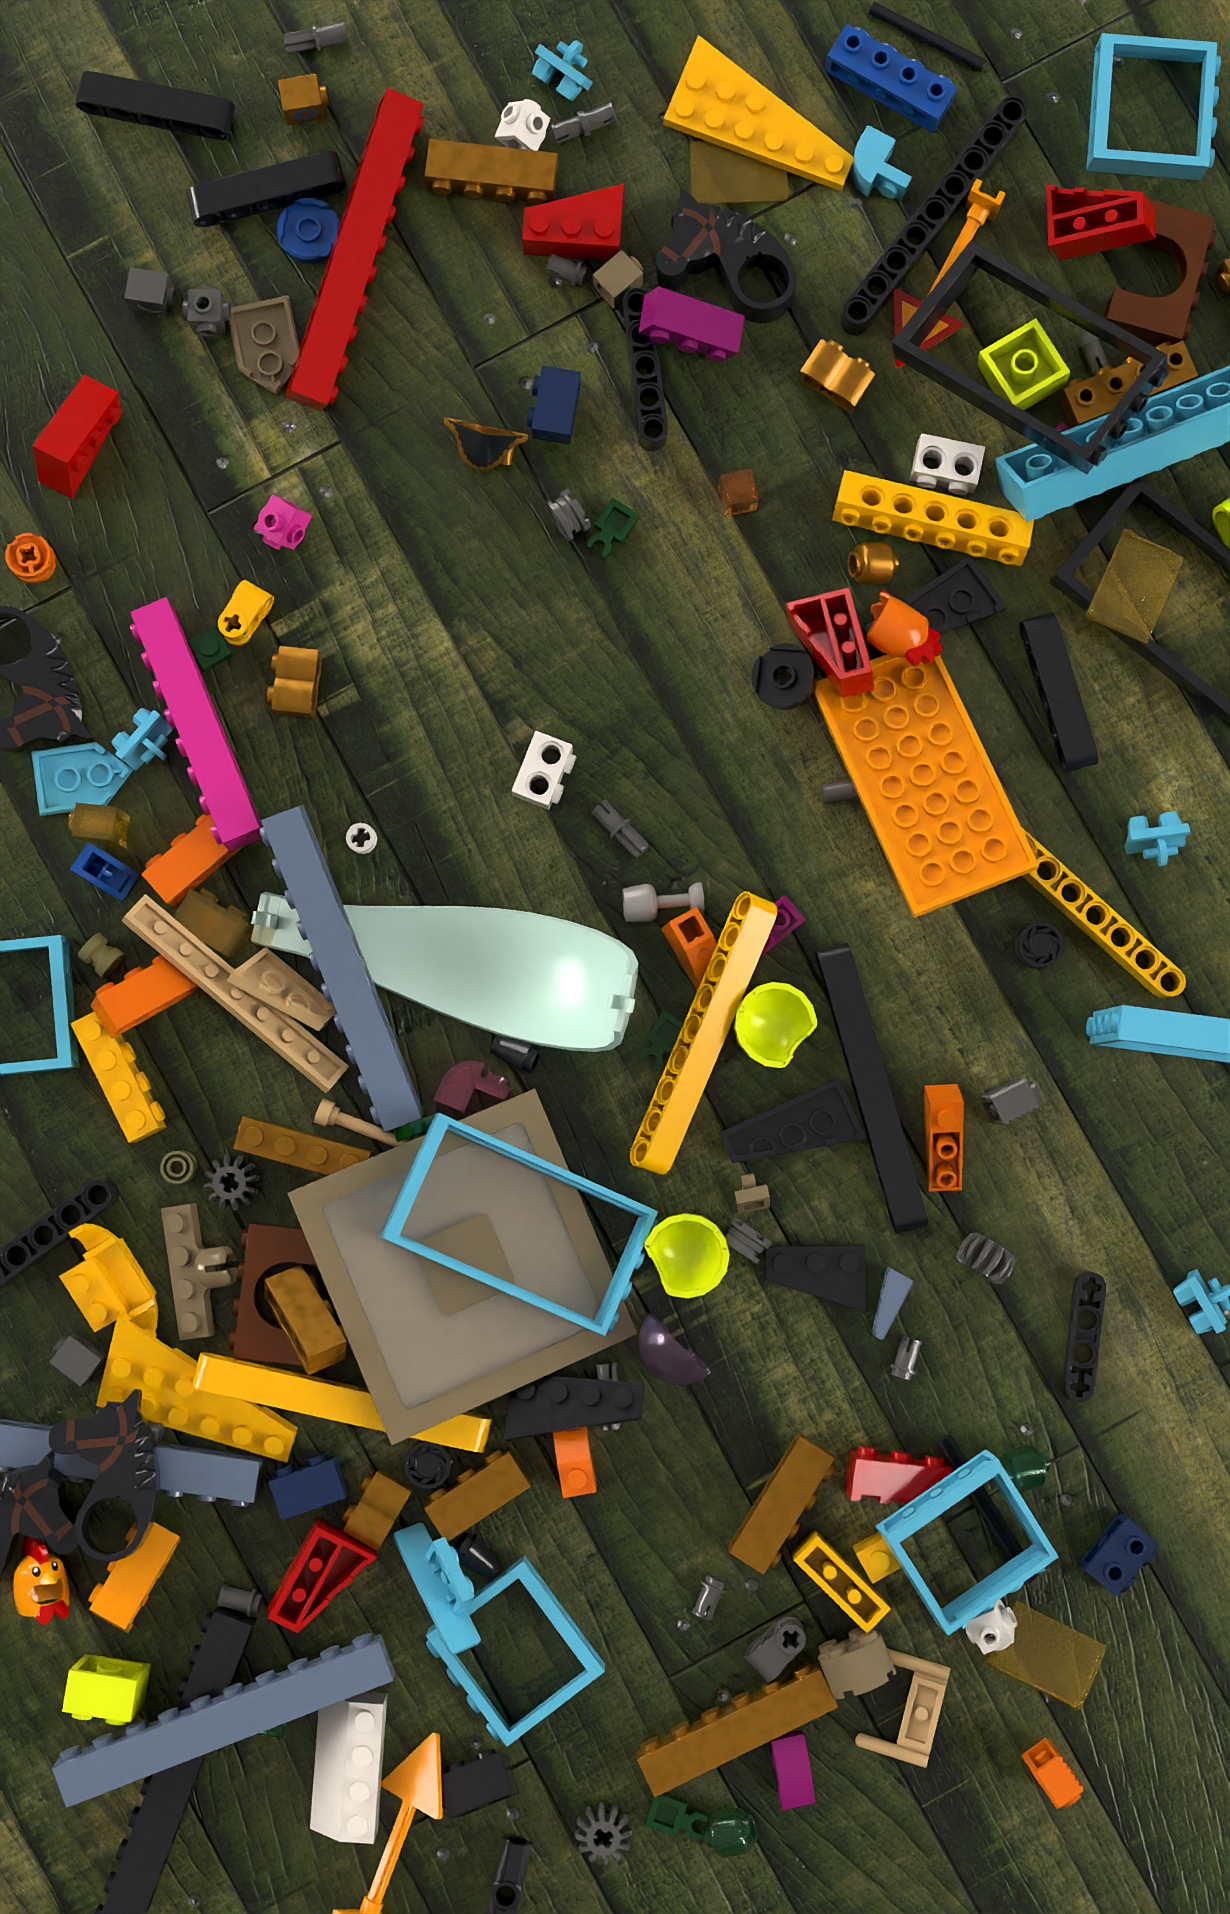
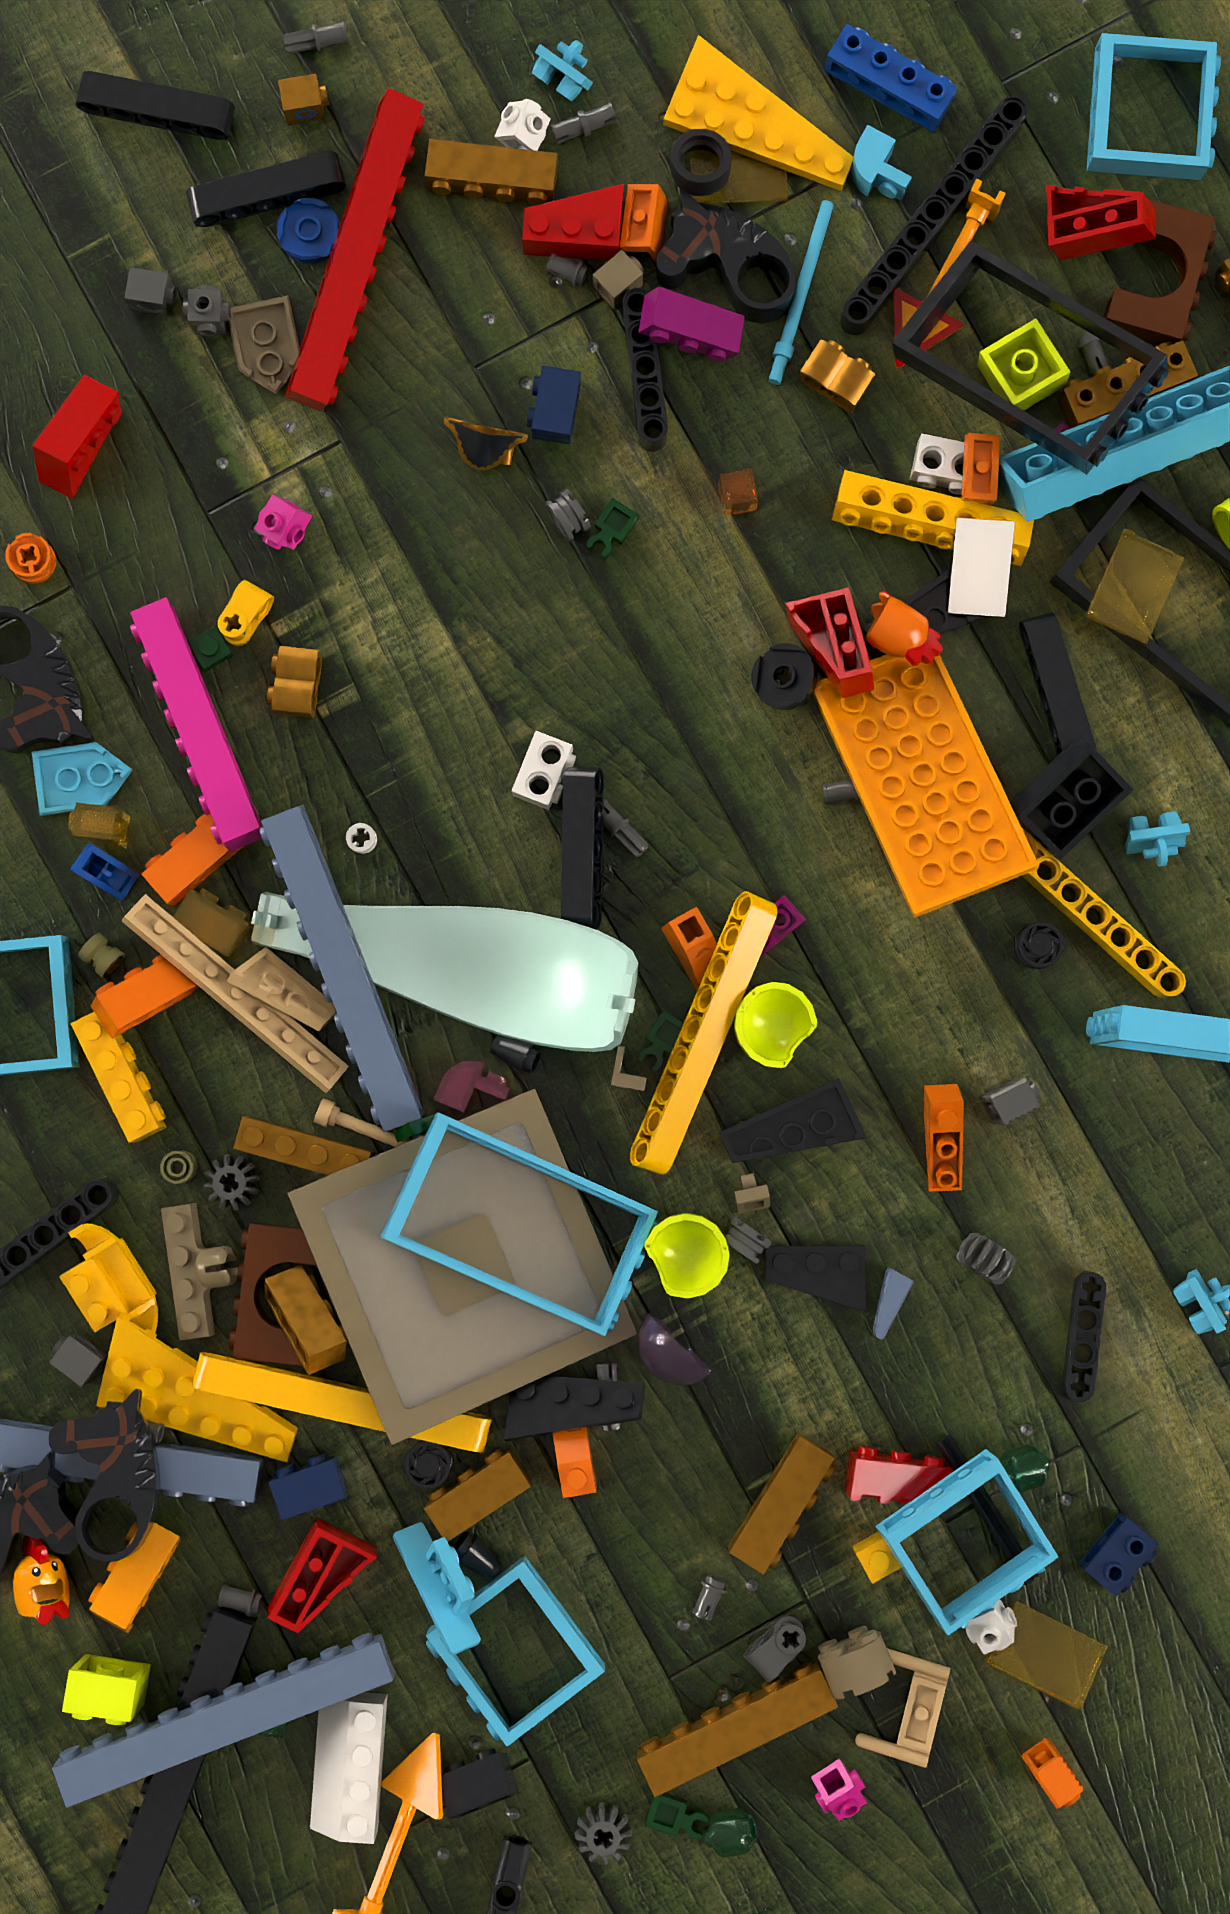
(145, 741): medium azure hips -> none
(377, 1509): pearl gold brick -> none
(582, 846): none -> black beam
(625, 1080): none -> dark tan panel
(642, 902): light grey piece -> none
(644, 219): none -> orange panel
(700, 140): none -> black tyre
(784, 350): none -> medium azure bar
(792, 1770): magenta slope -> none
(839, 1790): none -> dark pink brick
(840, 1581): yellow brick -> none
(871, 1088): black beam -> none
(872, 563): pearl gold head -> none
(905, 1360): dark grey pin -> none
(927, 36): black bar -> none
(980, 468): none -> orange panel
(981, 567): none -> white sticker
(1070, 797): none -> black brick

